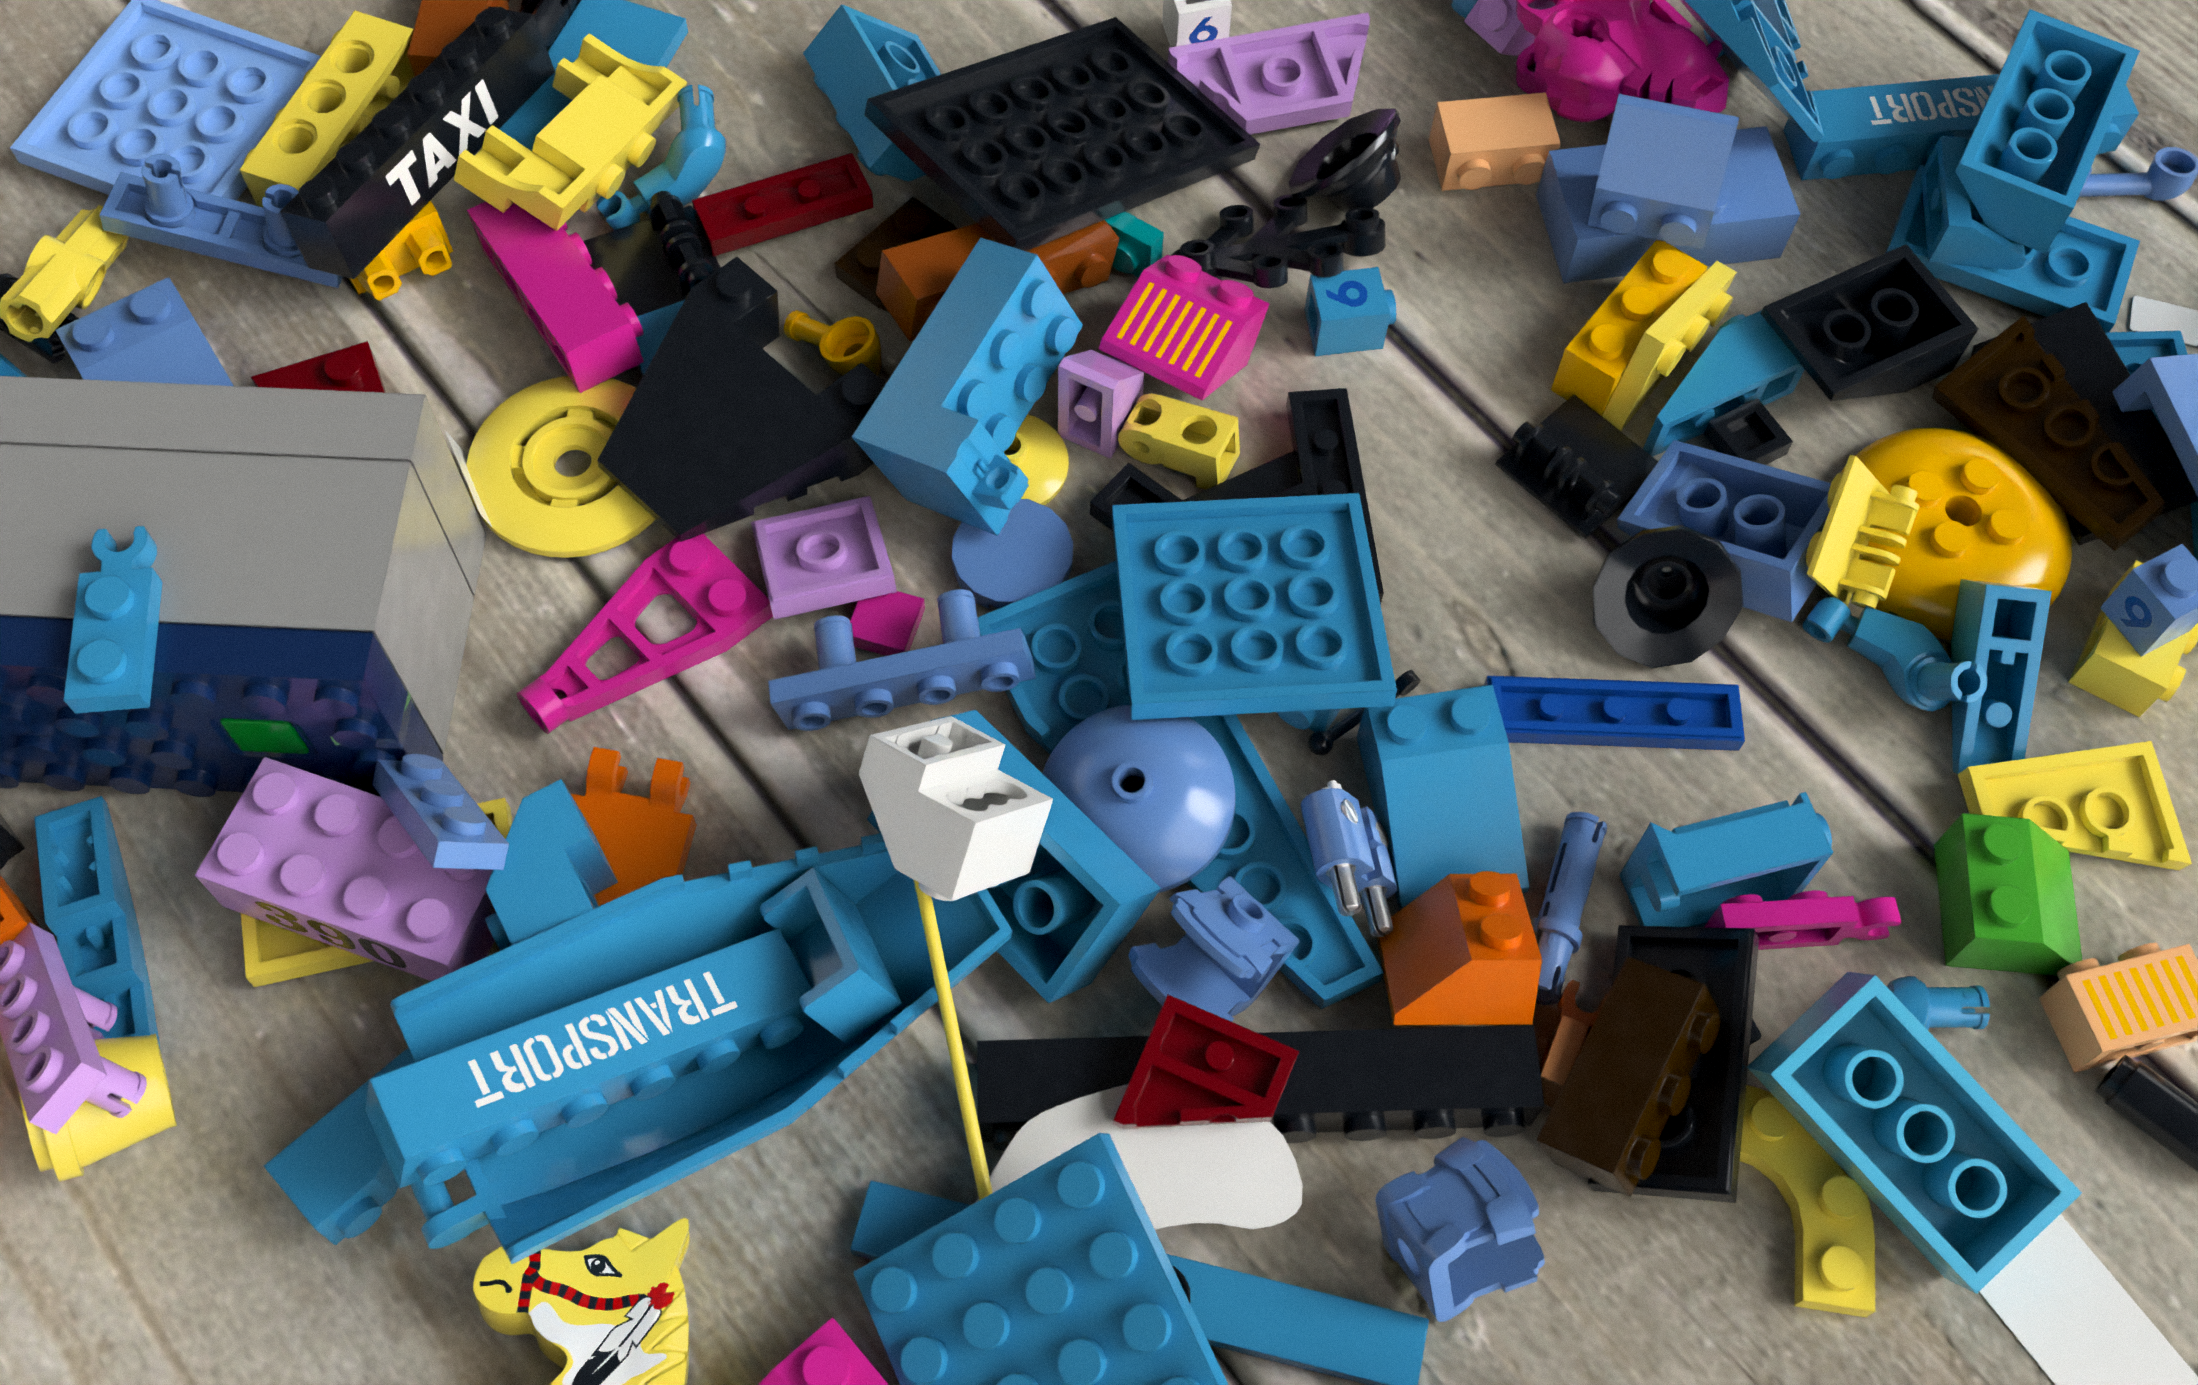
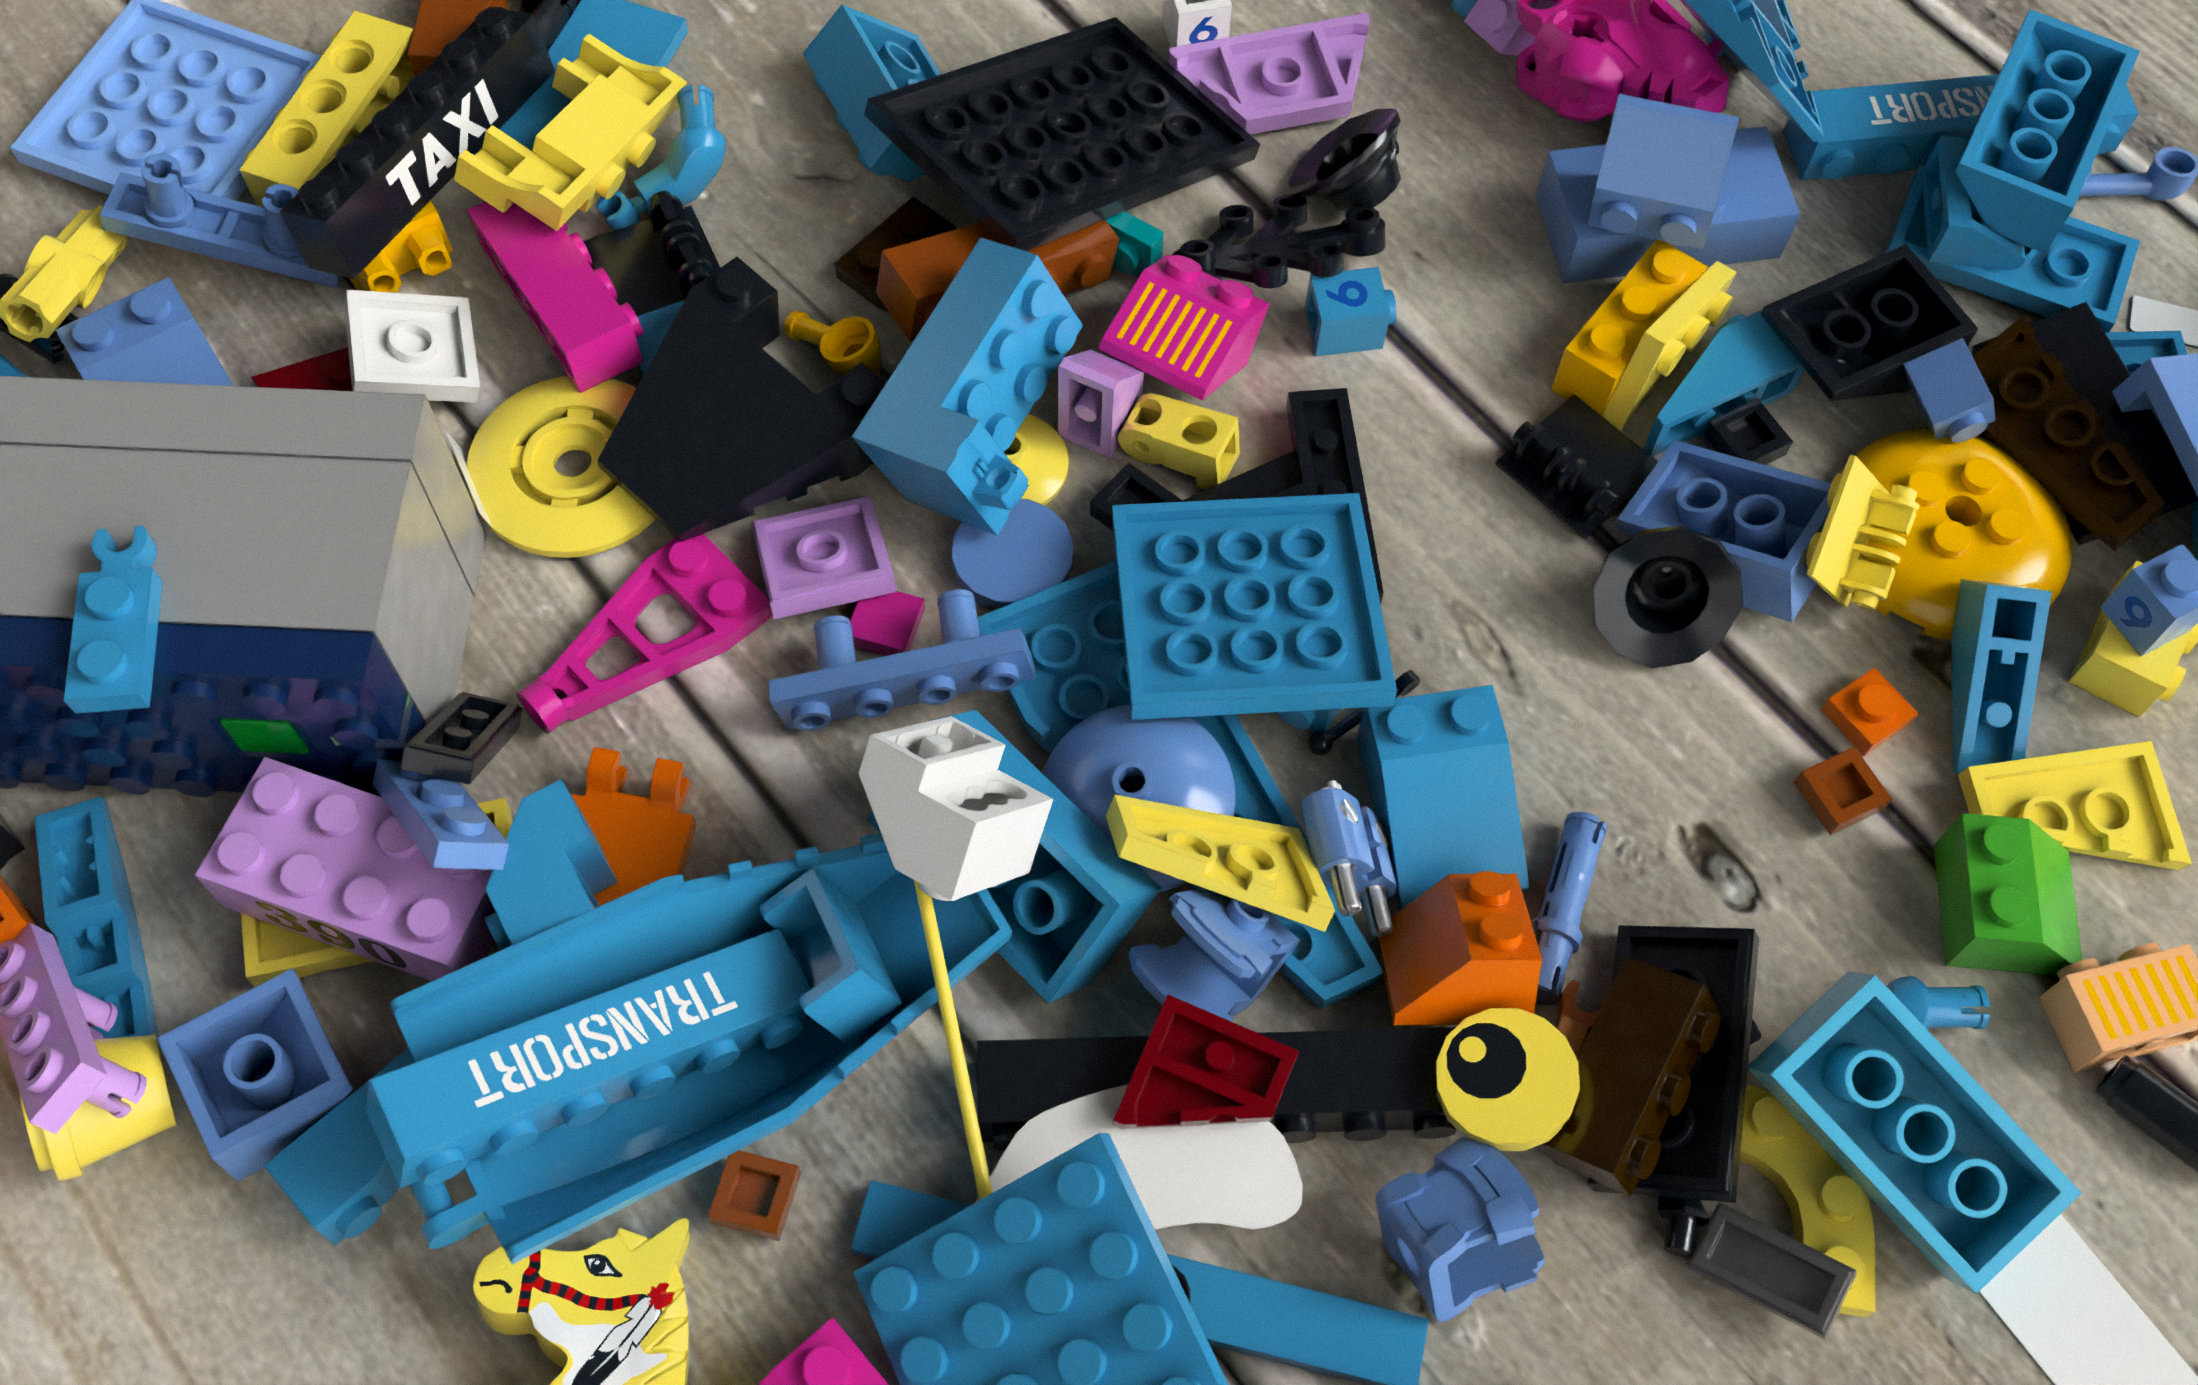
(256, 1073): none -> medium blue slope
(411, 345): none -> white plate
(462, 738): none -> black tile
(754, 1194): none -> dark orange plate
(782, 204): dark red plate -> none
(1225, 854): none -> light yellow wing
(1492, 141): light nougat brick -> none
(1507, 1079): none -> light yellow tile
(1620, 713): blue tile -> none
(1683, 1219): none -> black bar
(1696, 867): dark azure window -> none
(1772, 1270): none -> flat silver tile
(1808, 919): dark pink plate -> none
(1842, 790): none -> dark orange plate
(1869, 711): none -> orange plate
(1905, 652): dark azure arm -> none
(1950, 392): none -> medium blue brick

